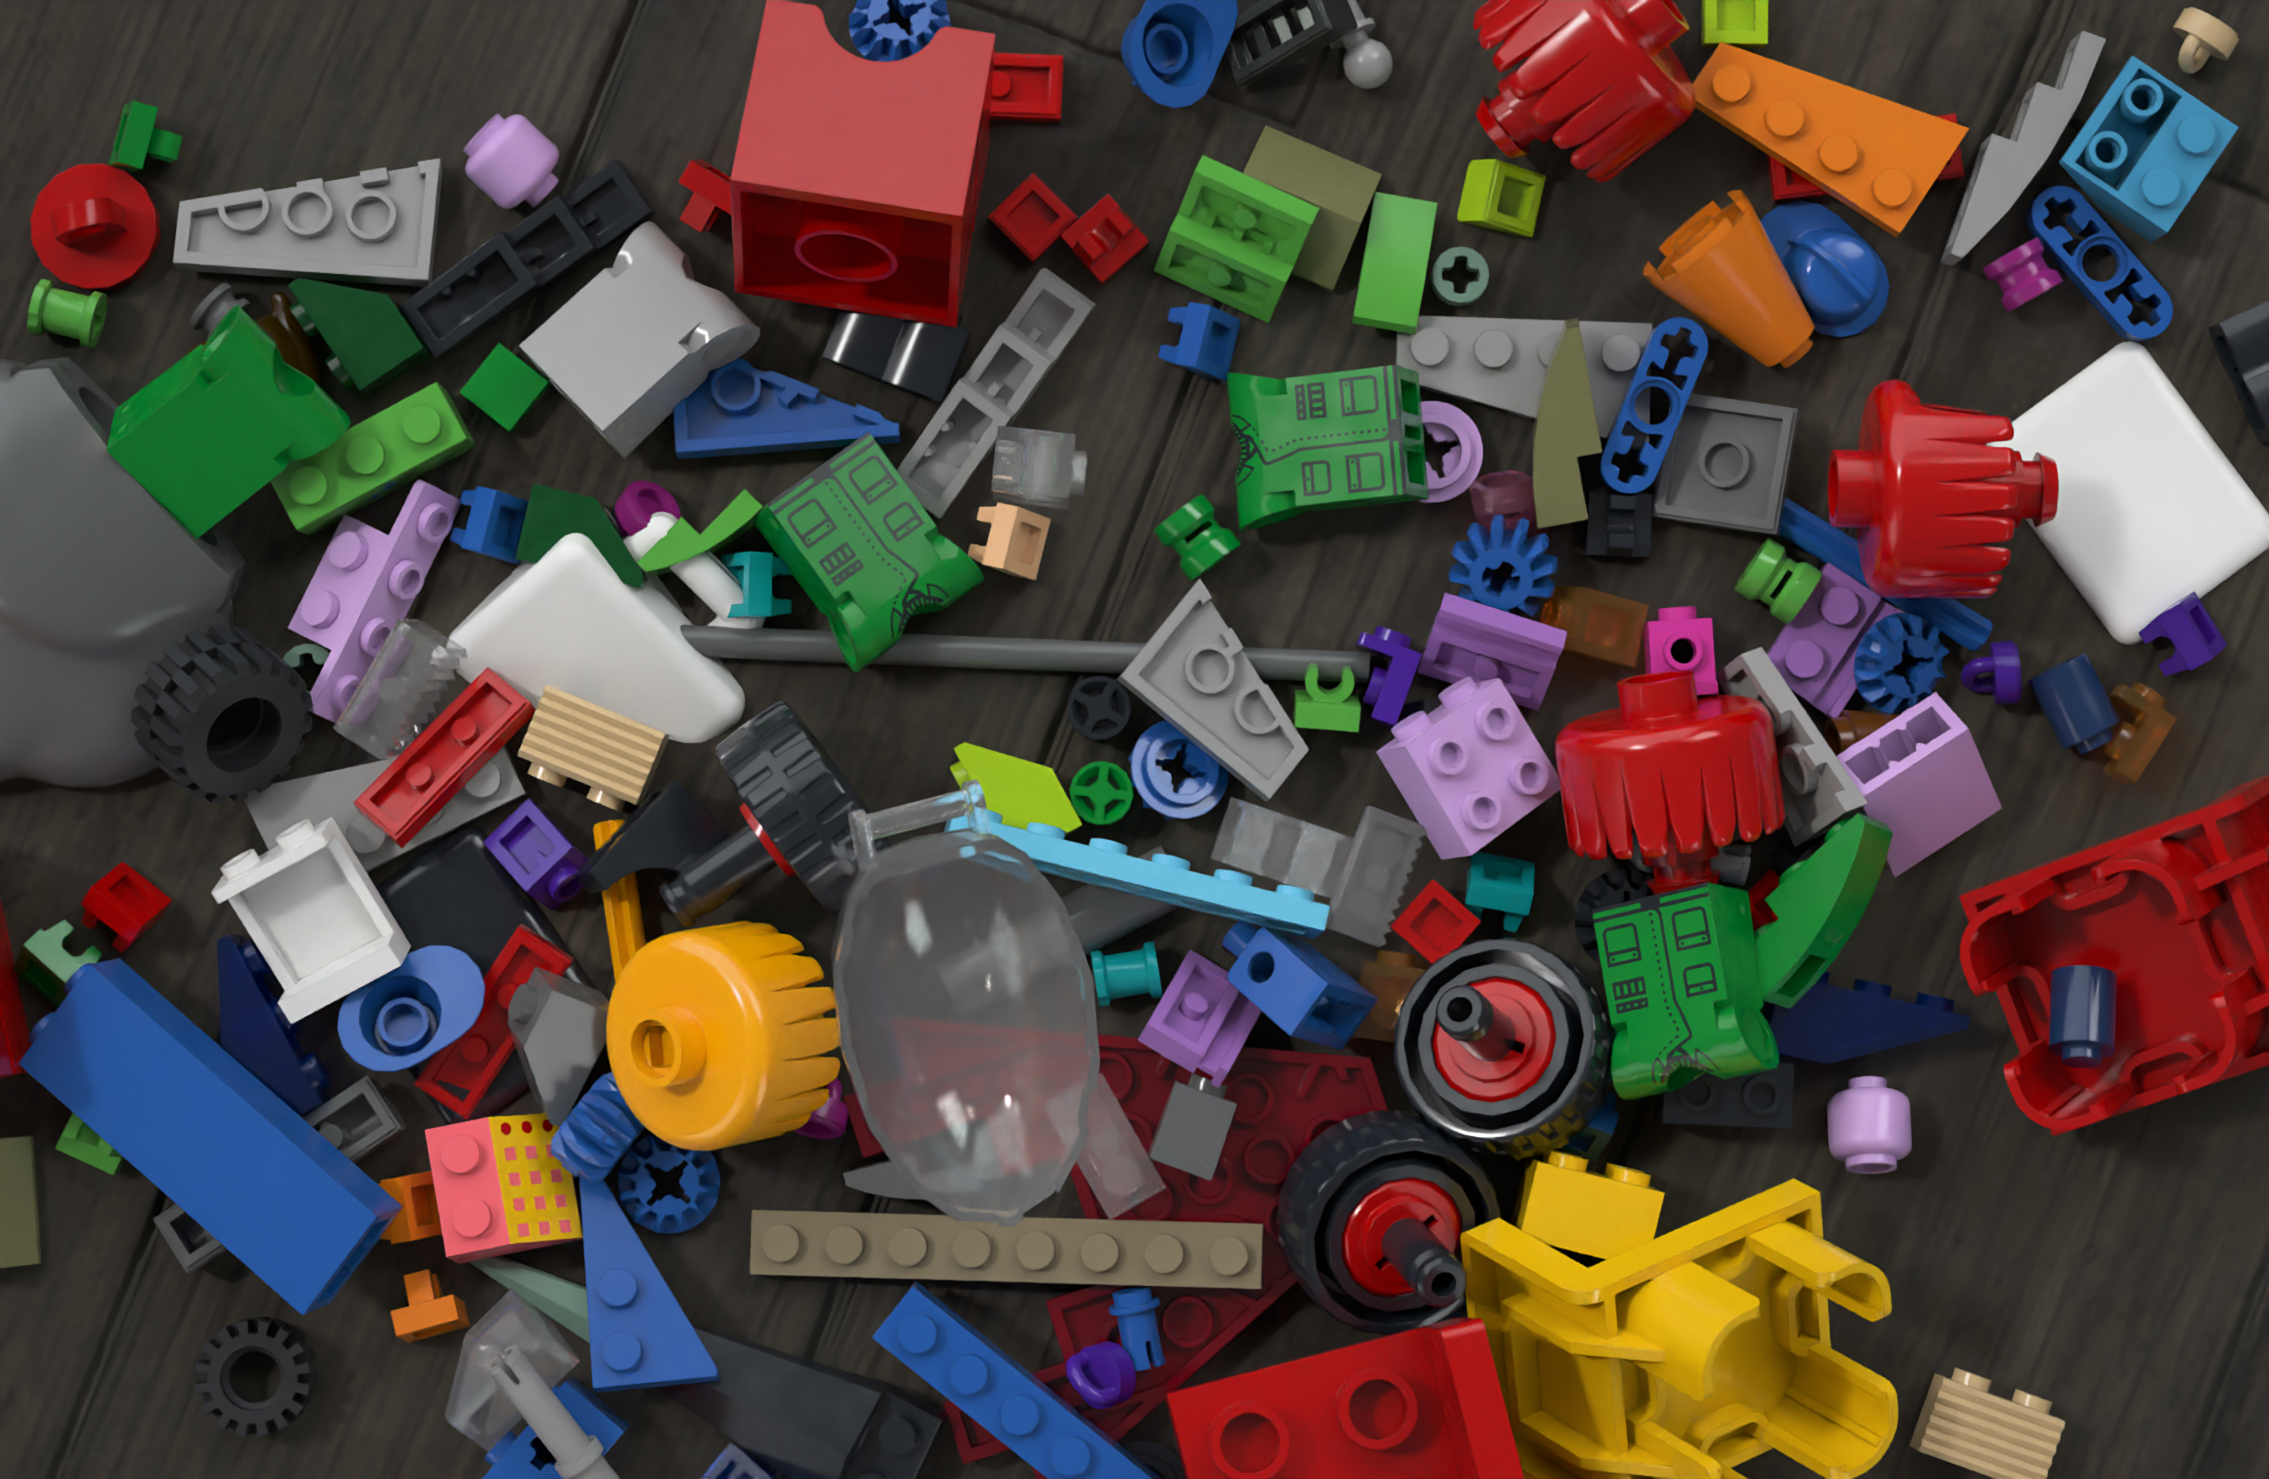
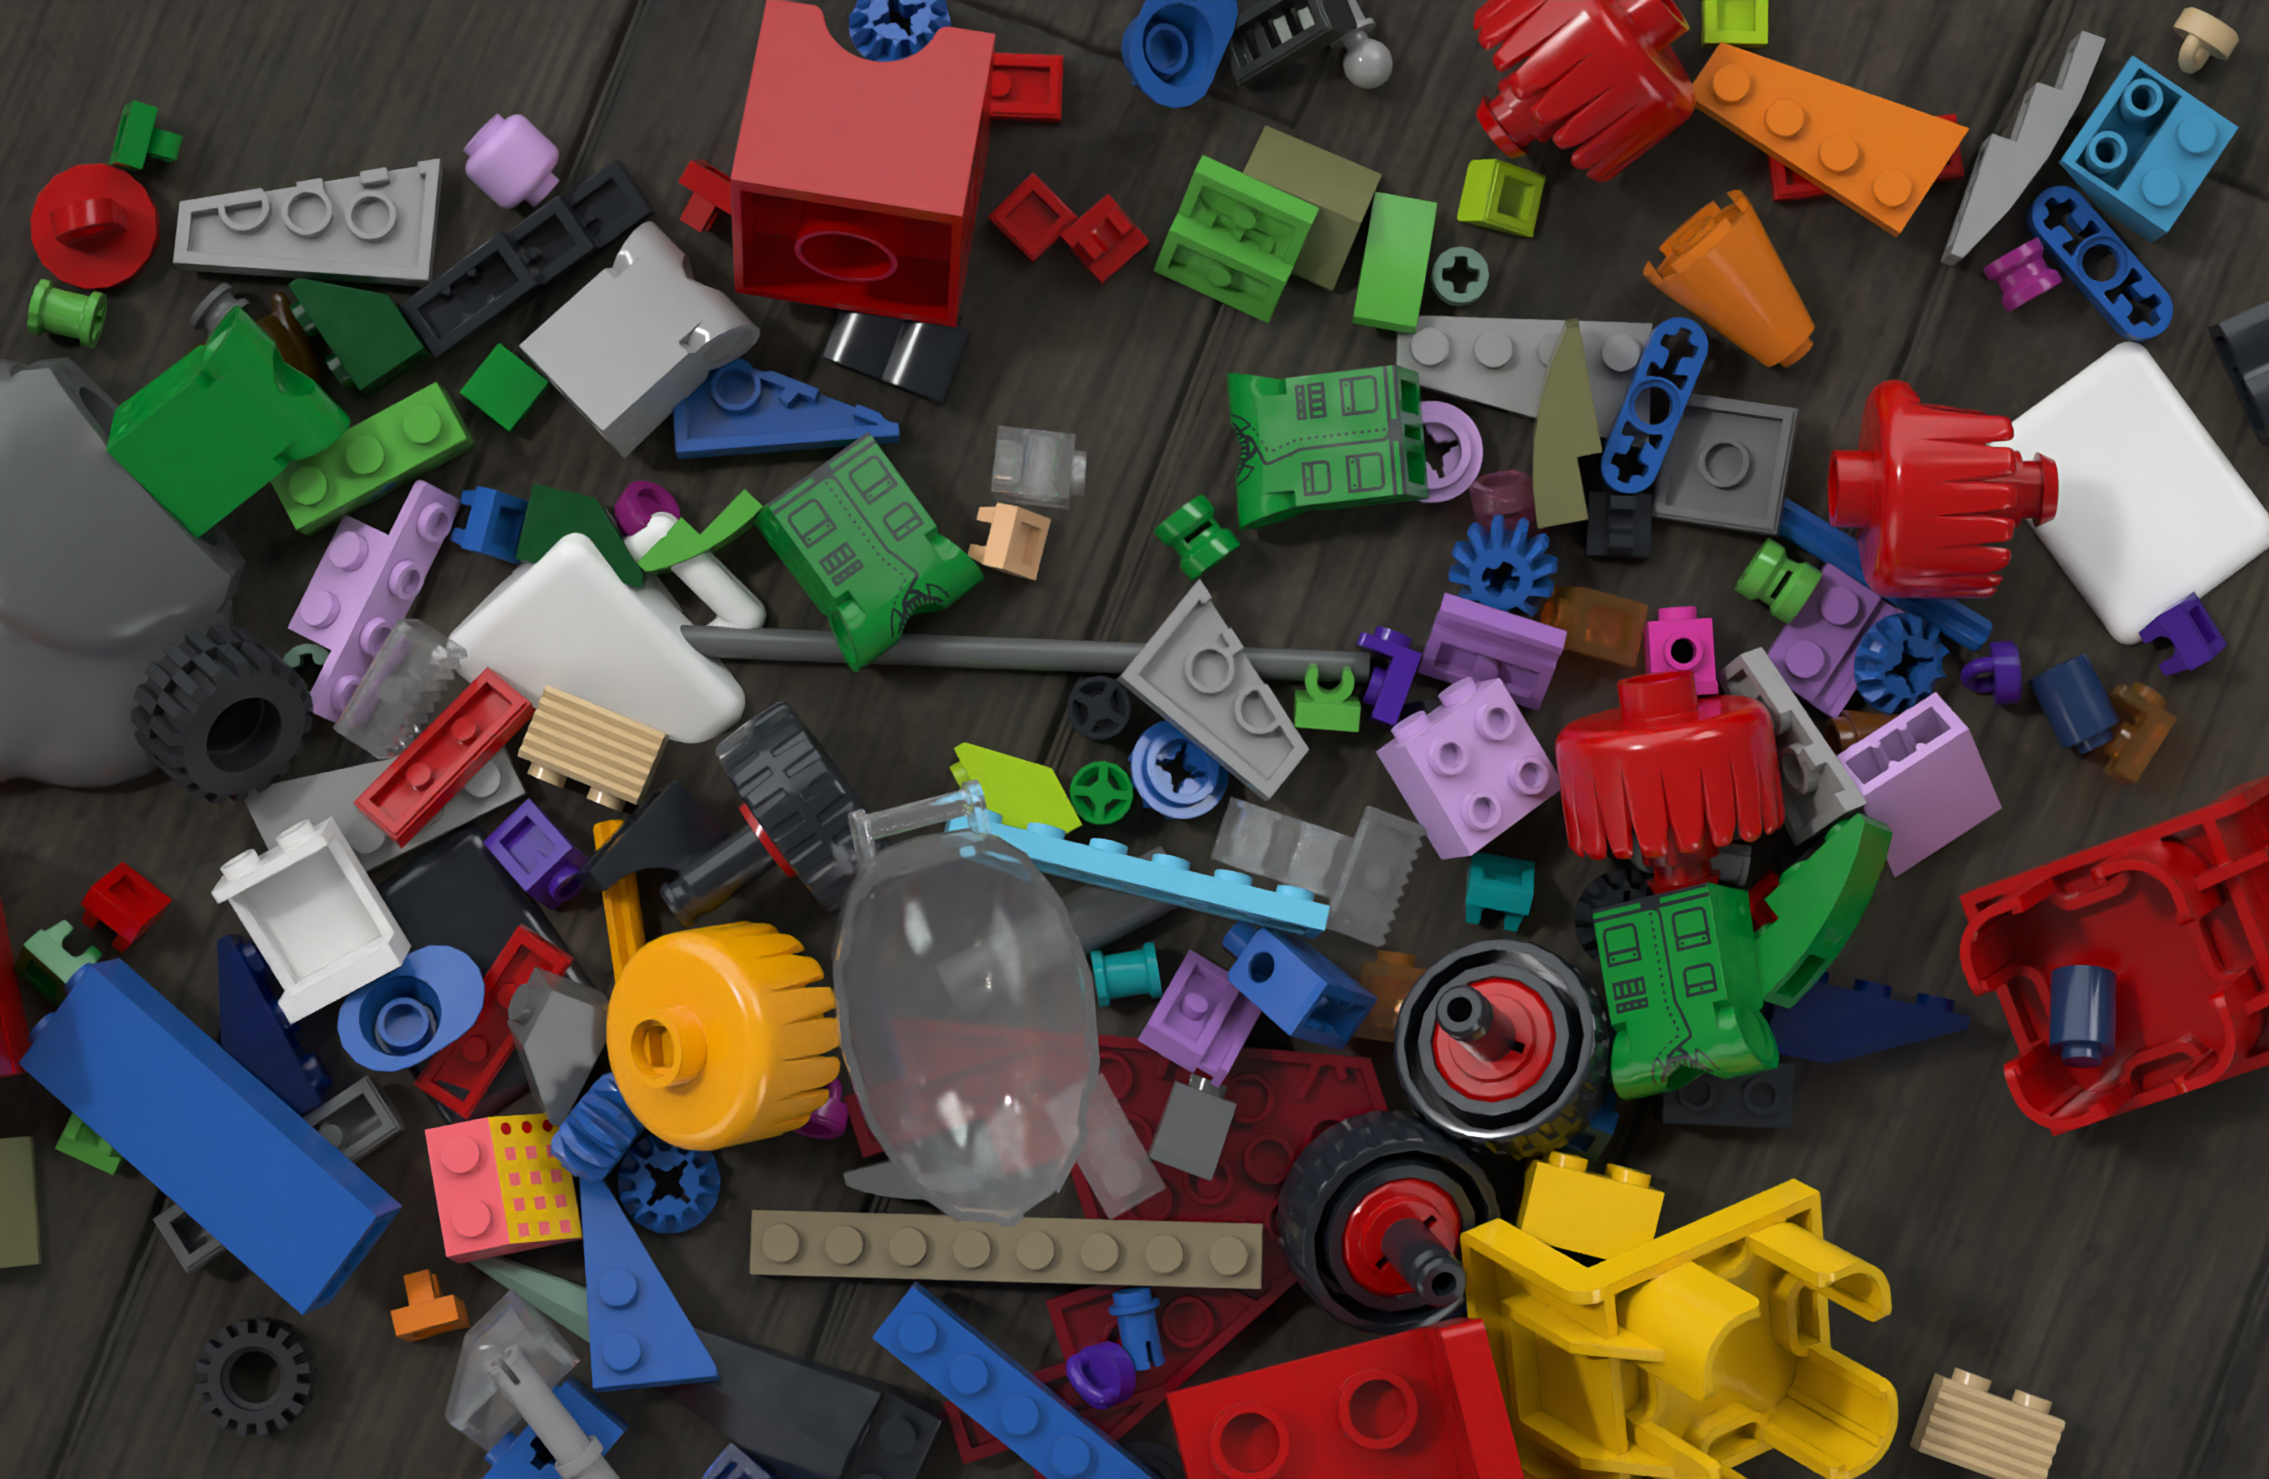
(419, 1213): orange tile -> none
(755, 578): teal tile -> none
(993, 391): light grey slope -> none
(1205, 340): blue tile -> none
(1434, 922): red tile -> none
(1829, 266): blue piece -> none
(1869, 1126): lavender head -> none

